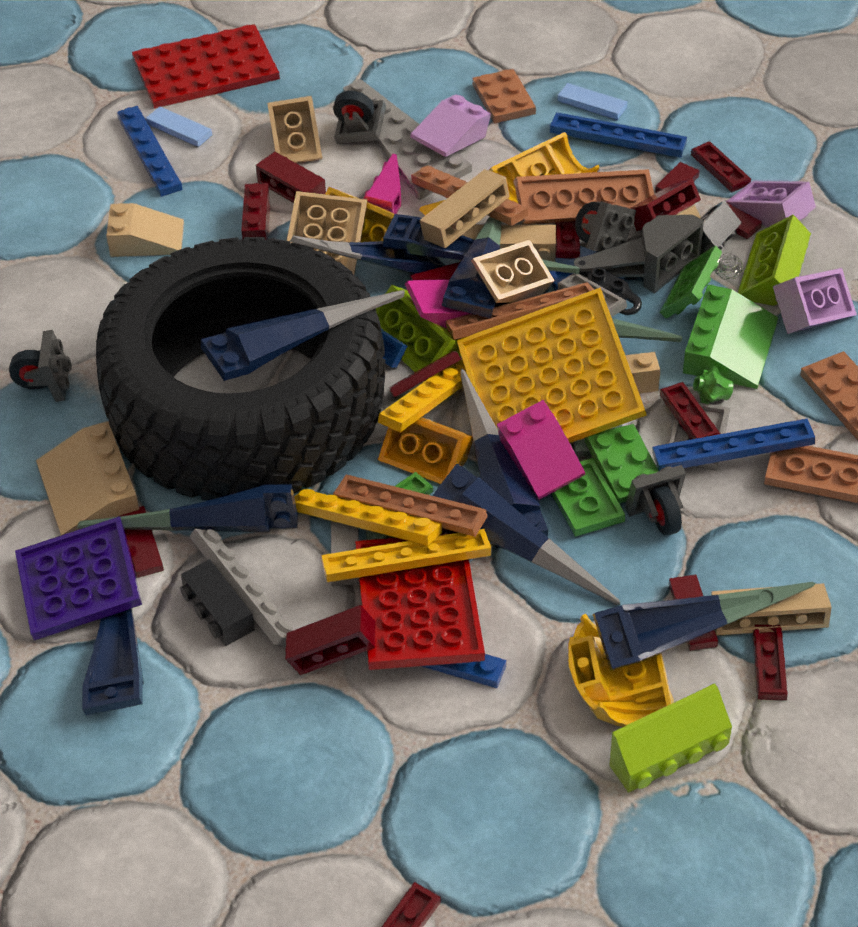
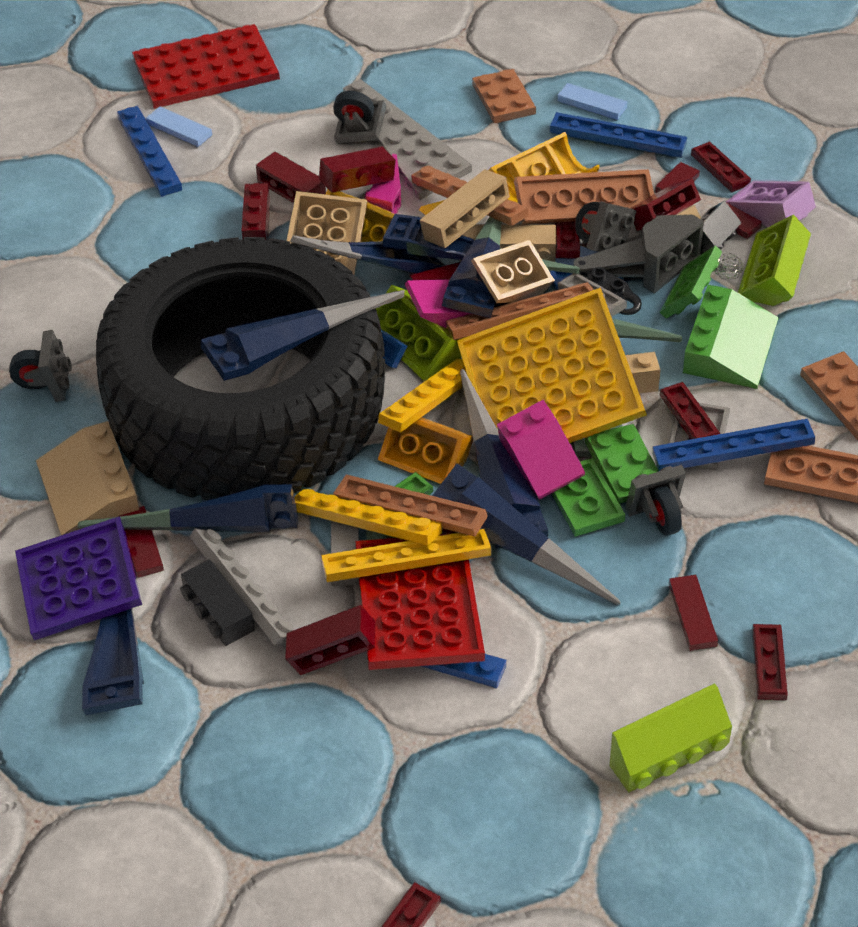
(142, 231): tan slope -> none
(295, 129): tan slope -> none
(357, 169): none -> dark red brick
(424, 373): dark red tile -> none
(452, 126): lavender slope -> none
(616, 694): yellow piece -> none
(647, 629): dark blue plate -> none
(712, 386): bright green rock -> none
(801, 611): tan brick -> none
(814, 300): lavender slope -> none

